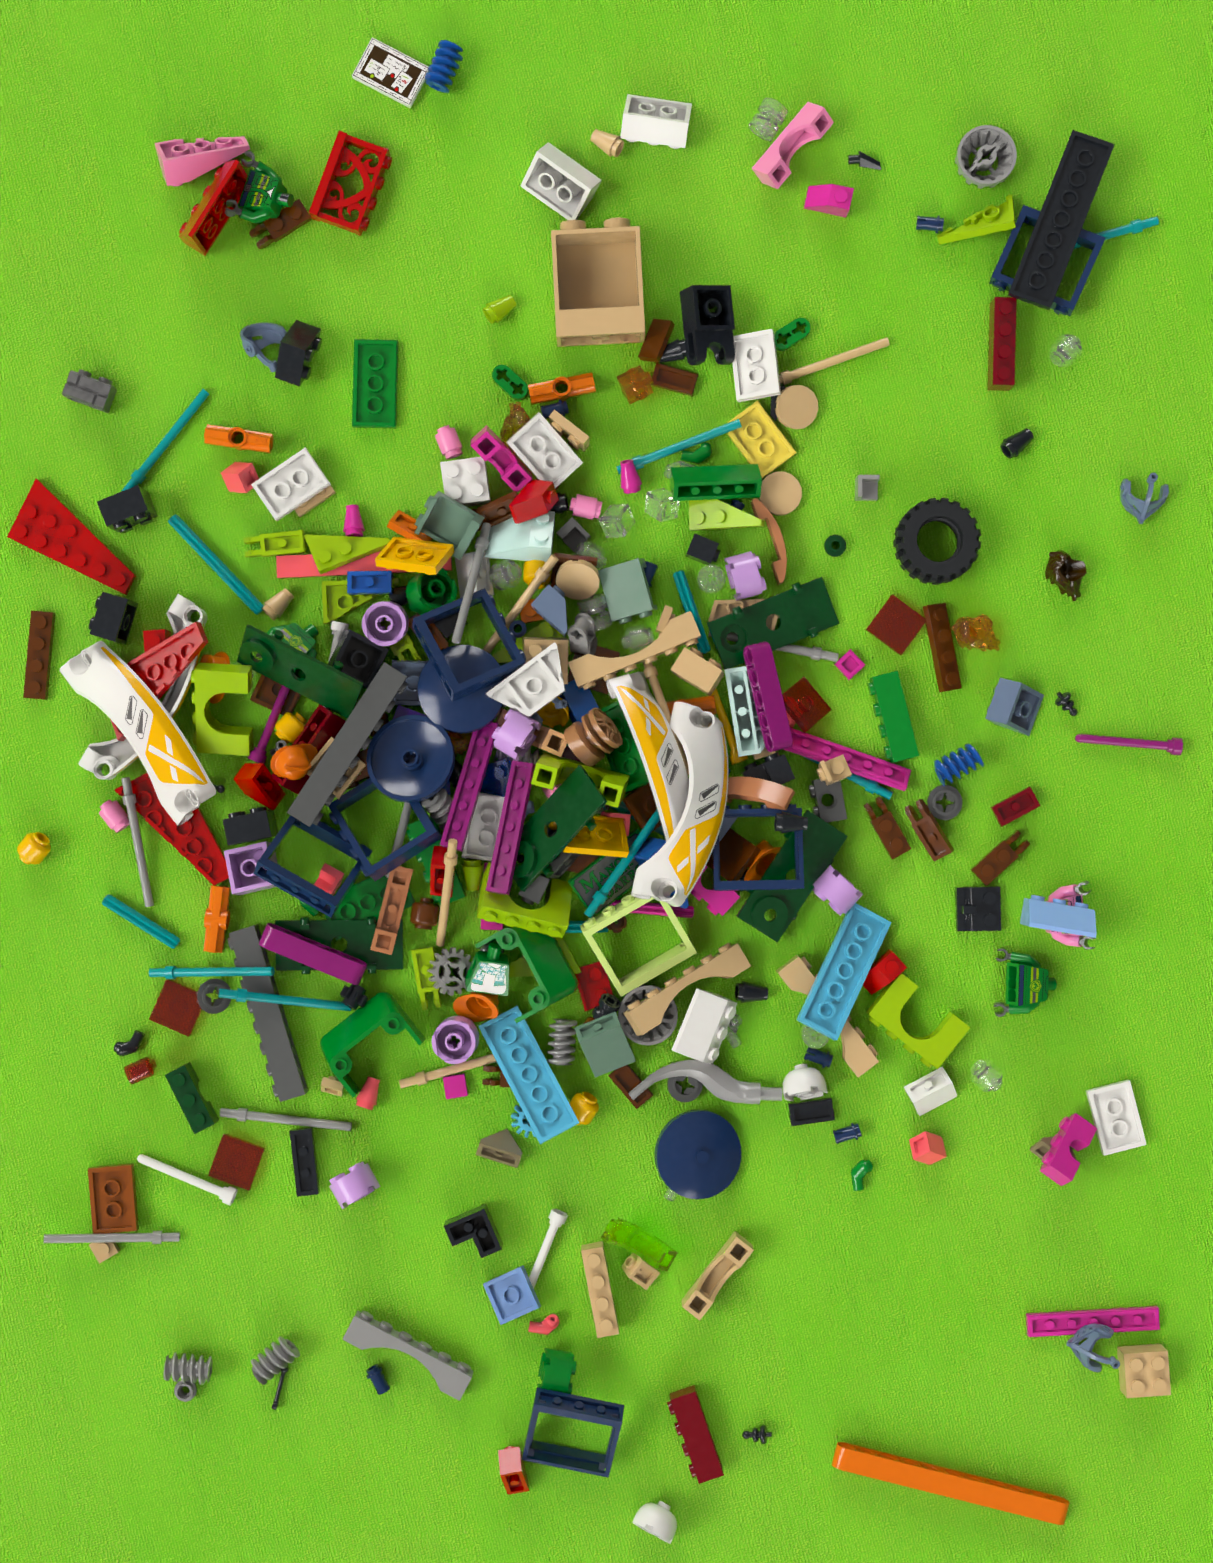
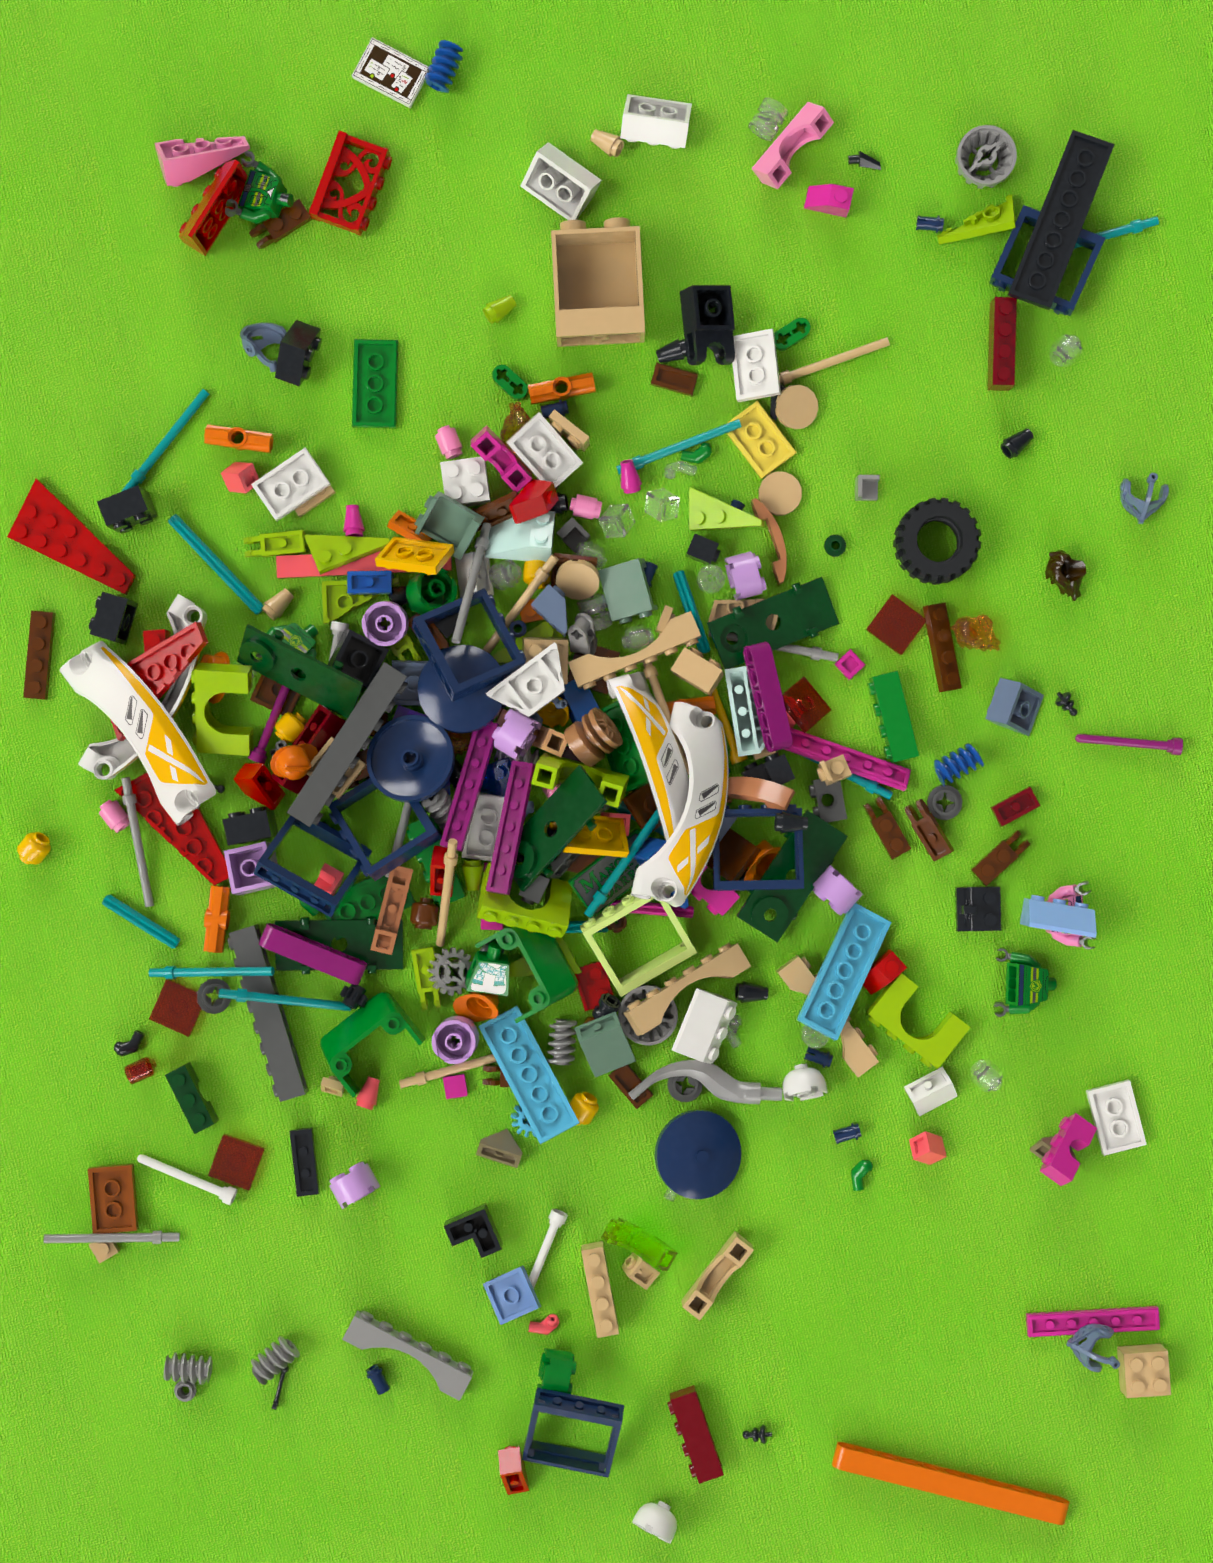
(89, 391): flat silver brick -> none
(243, 1114): light grey bar -> none
(635, 384): clear orange brick -> none
(656, 340): reddish brown tile -> none
(715, 482): green brick -> none
(811, 1111): black tile -> none

